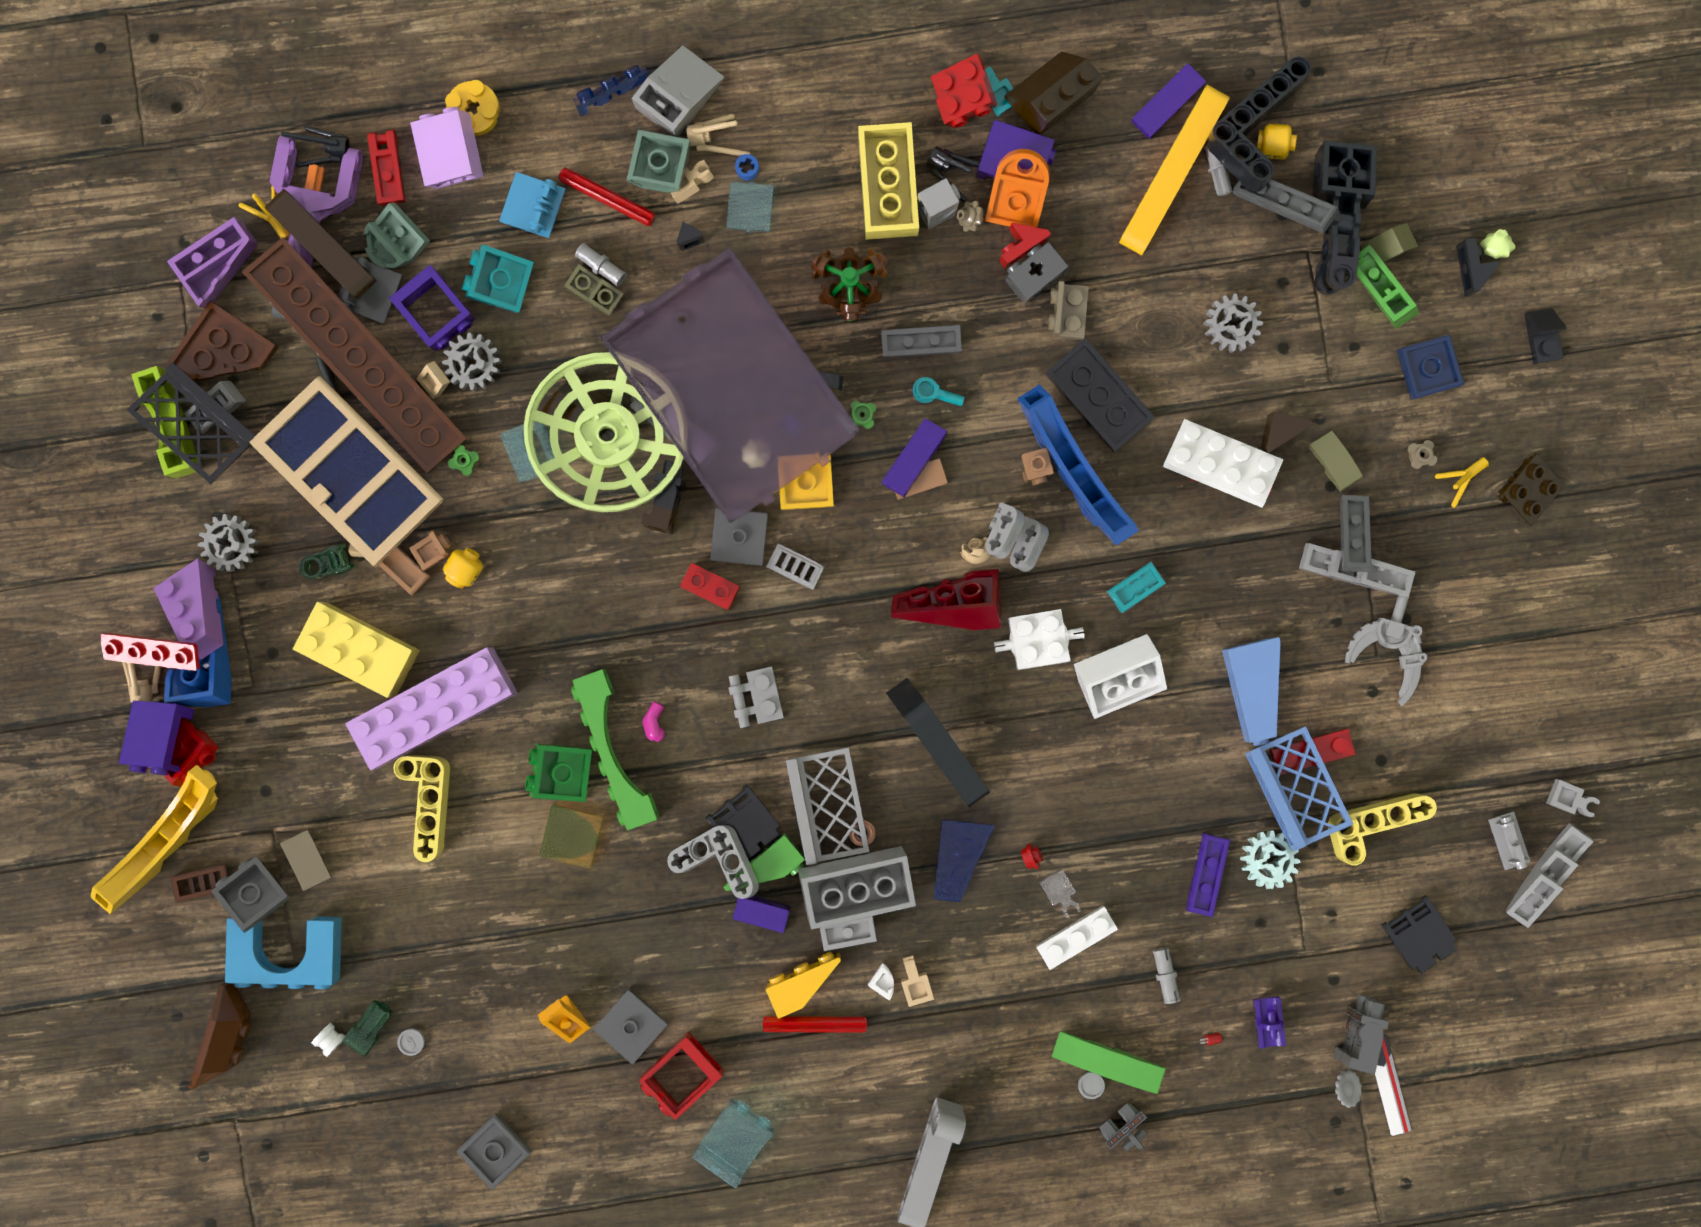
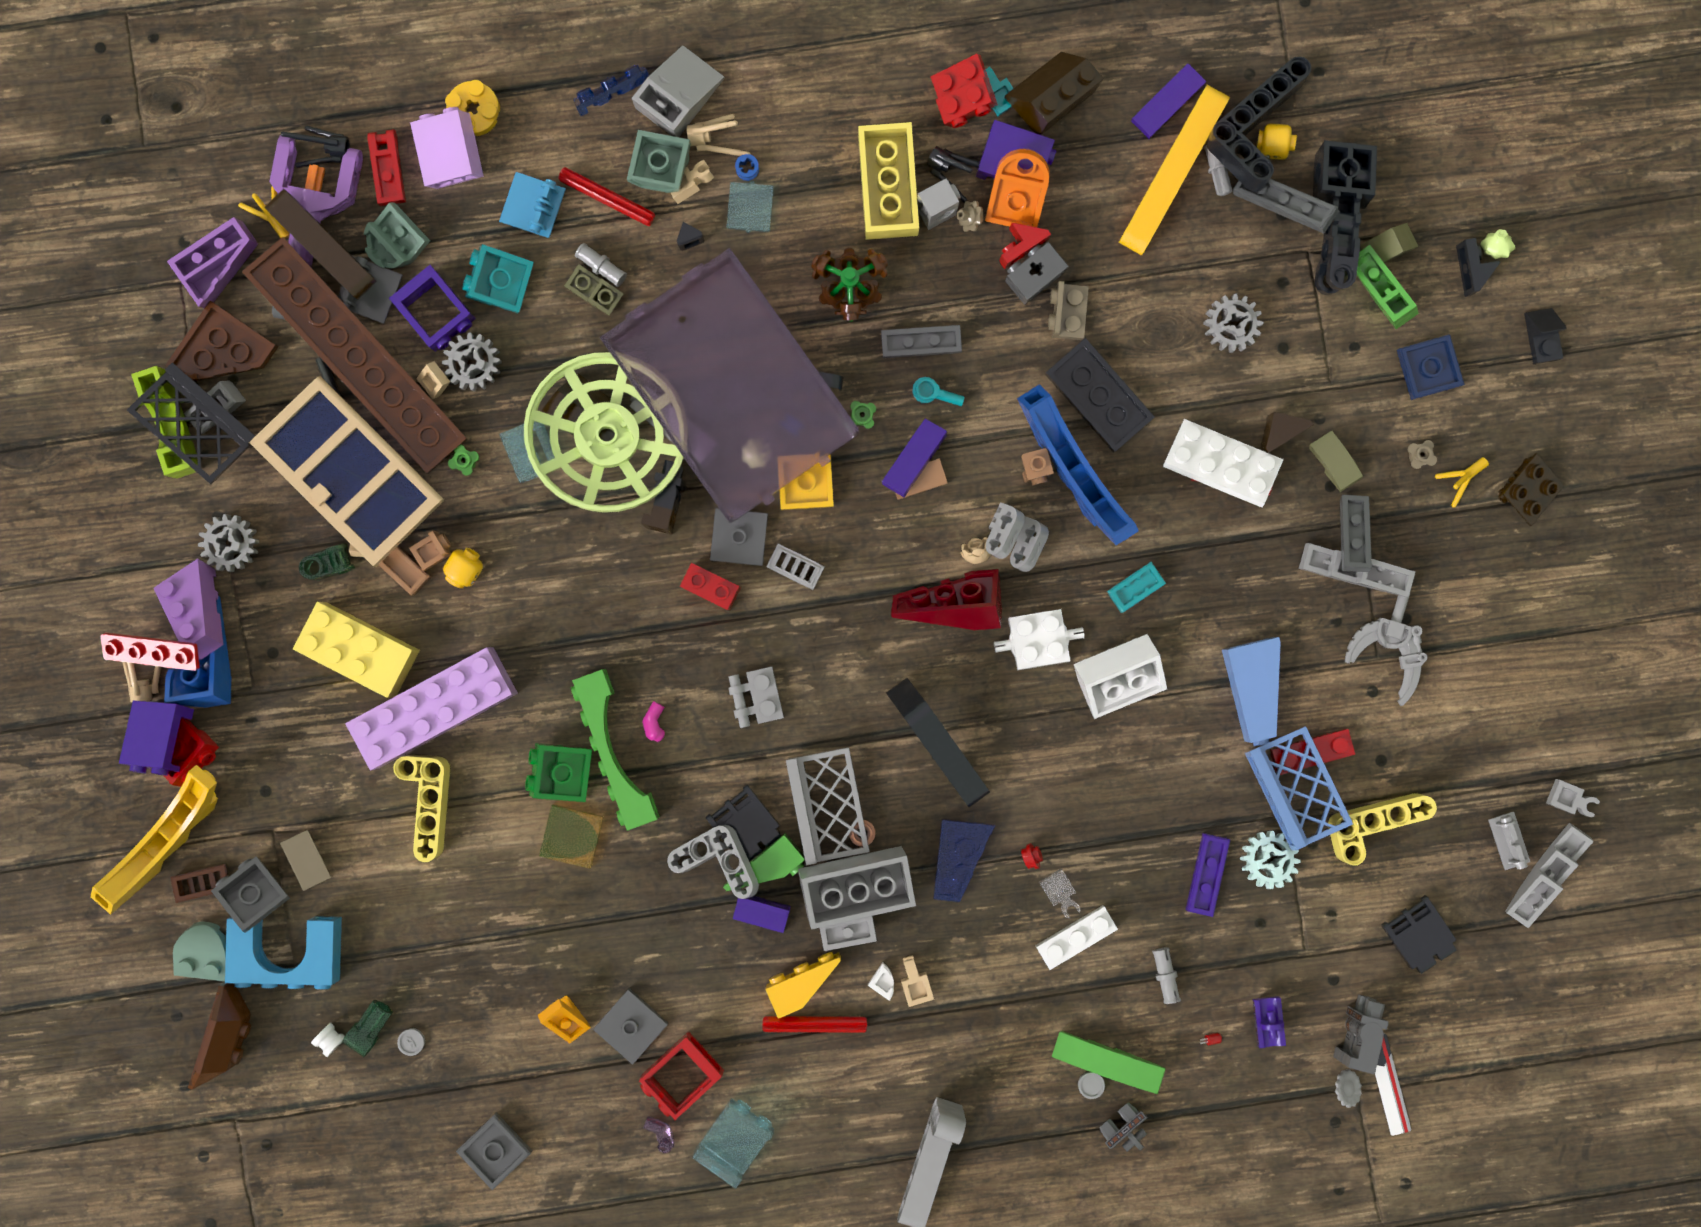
(200, 952): none -> sand green slope
(663, 1132): none -> clear purple arm

